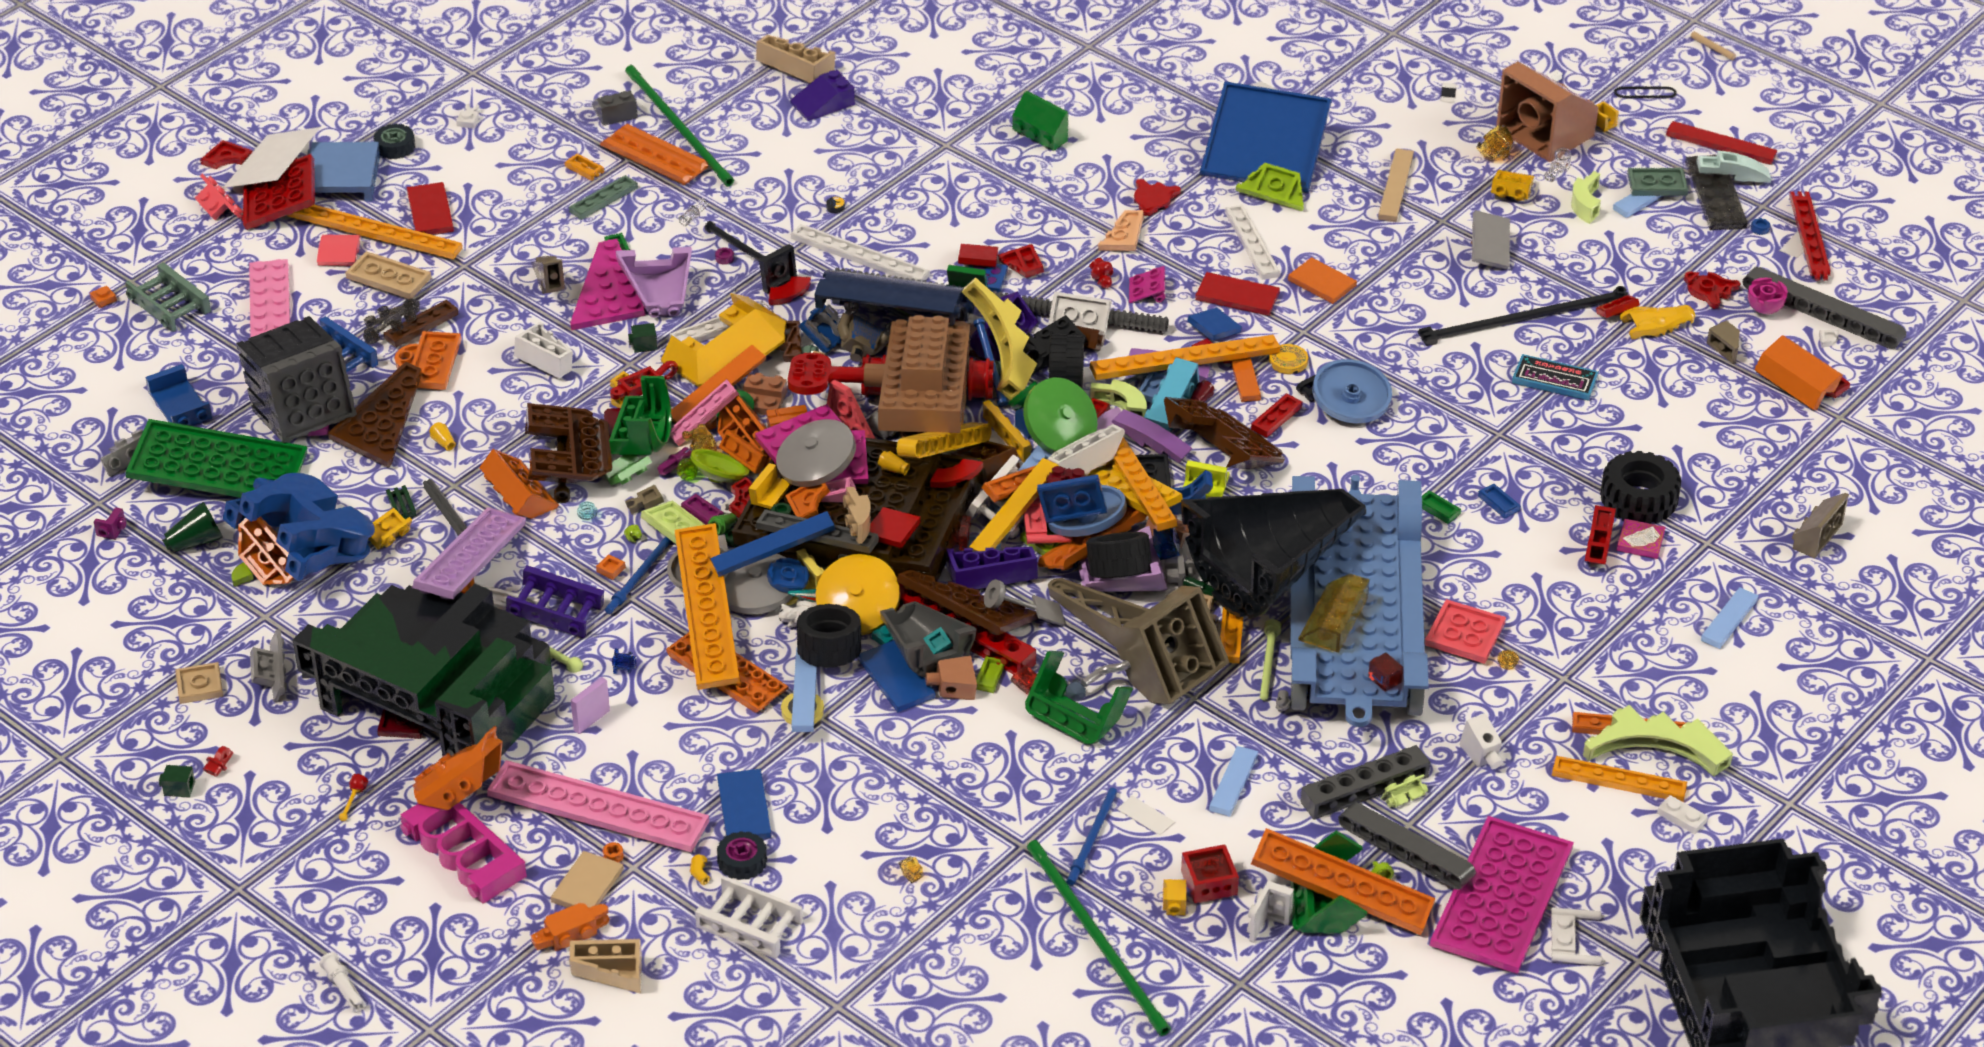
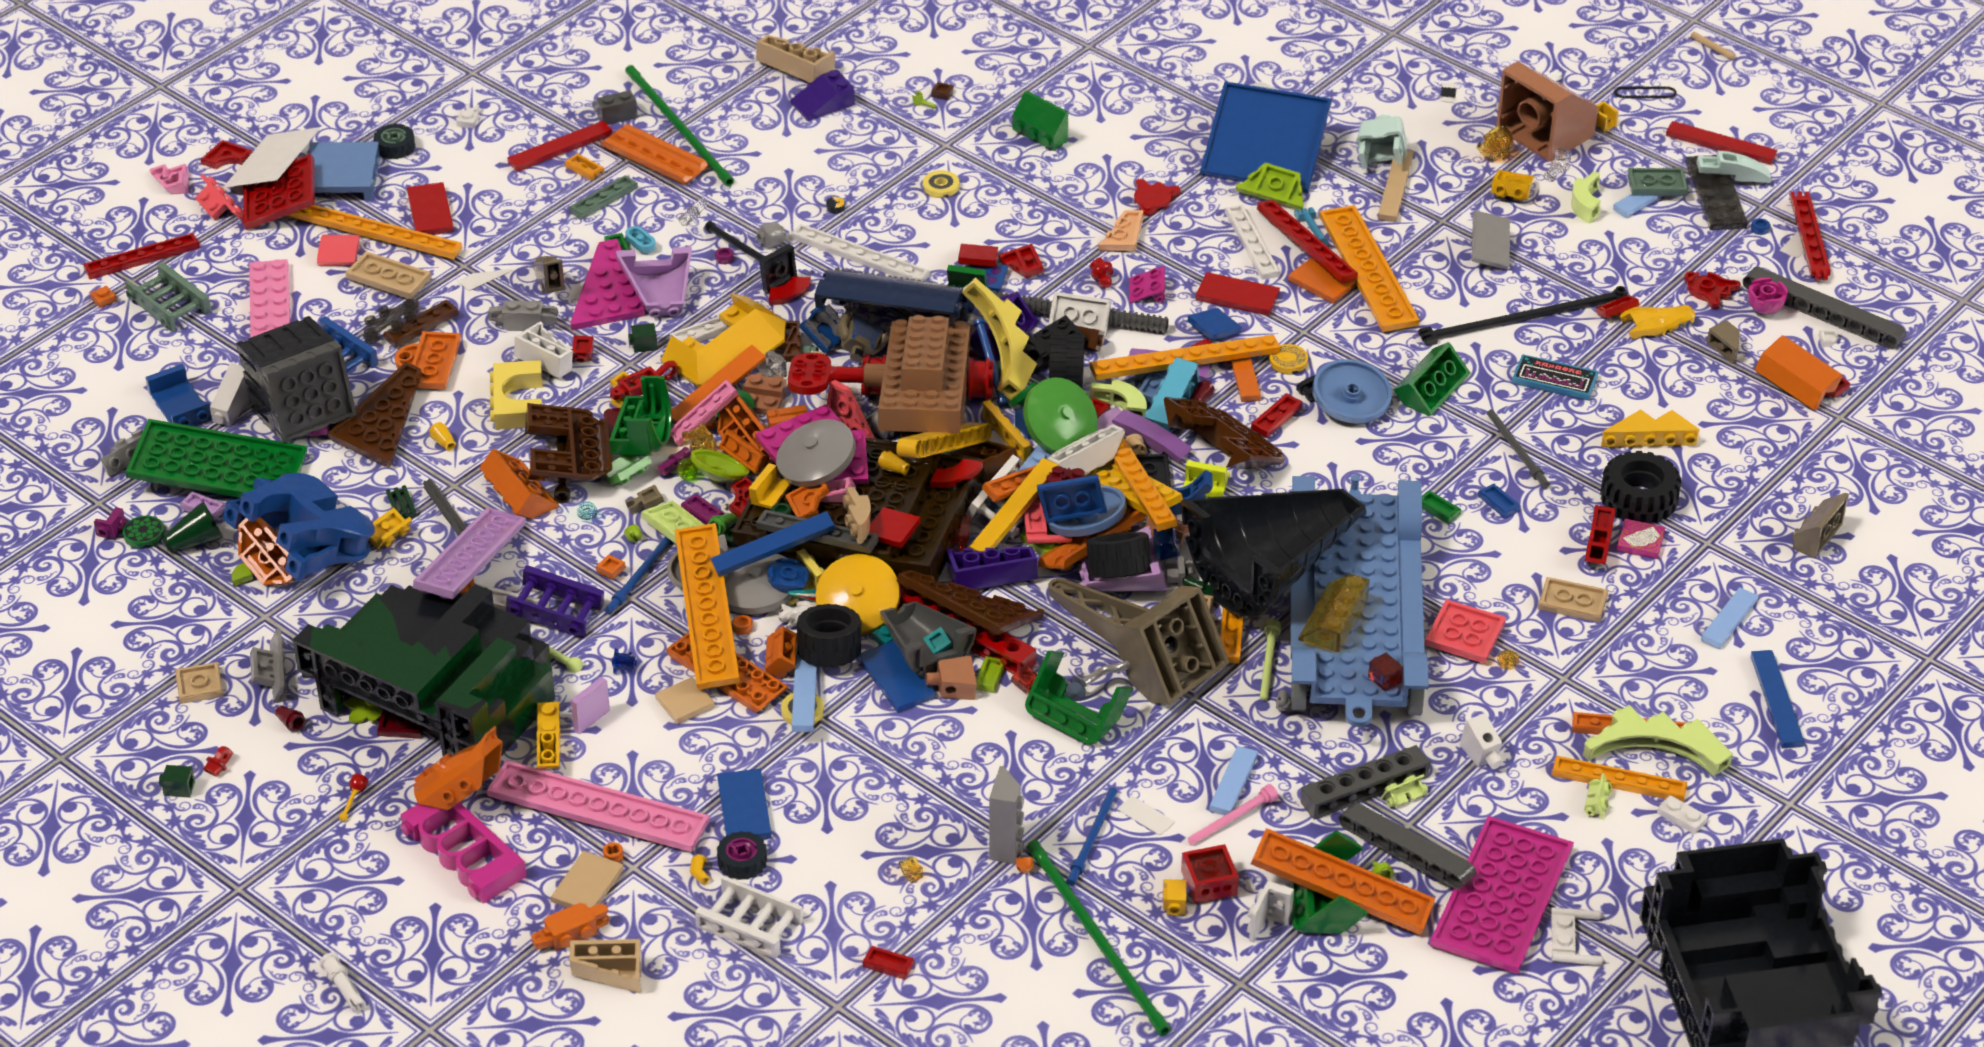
(141, 256): none -> red tile
(143, 531): none -> green tile
(173, 179): none -> bright pink slope
(193, 499): none -> lavender plate
(230, 397): none -> white slope
(290, 718): none -> dark red cone
(362, 710): none -> lime plate
(477, 279): none -> white sticker
(508, 378): none -> light yellow arch
(523, 314): none -> light grey hinge
(548, 735): none -> yellow slope
(559, 146): none -> red tile
(582, 348): none -> red bracket
(640, 239): none -> medium azure plate
(684, 700): none -> tan tile
(742, 624): none -> orange tile
(771, 235): none -> light grey head
(775, 364): none -> clear bracket
(781, 652): none -> orange brick
(888, 962): none -> red tile
(918, 100): none -> lime hand
(933, 179): none -> light yellow tile
(942, 91): none -> reddish brown tile
(1005, 818): none -> light grey slope
(1024, 864): none -> orange hinge
(1045, 609): light grey piece -> none
(1136, 443): none -> tan wheel
(1266, 795): none -> bright pink piece
(1307, 241): none -> red plate
(1308, 216): none -> dark azure hinge
(1374, 276): none -> light orange plate
(1382, 140): none -> light aqua piece
(1432, 380): none -> green slope
(1535, 471): none -> dark grey bar
(1573, 599): none -> tan tile
(1598, 797): none -> yellowish green hinge
(1644, 430): none -> yellow slope
(1777, 699): none -> blue tile

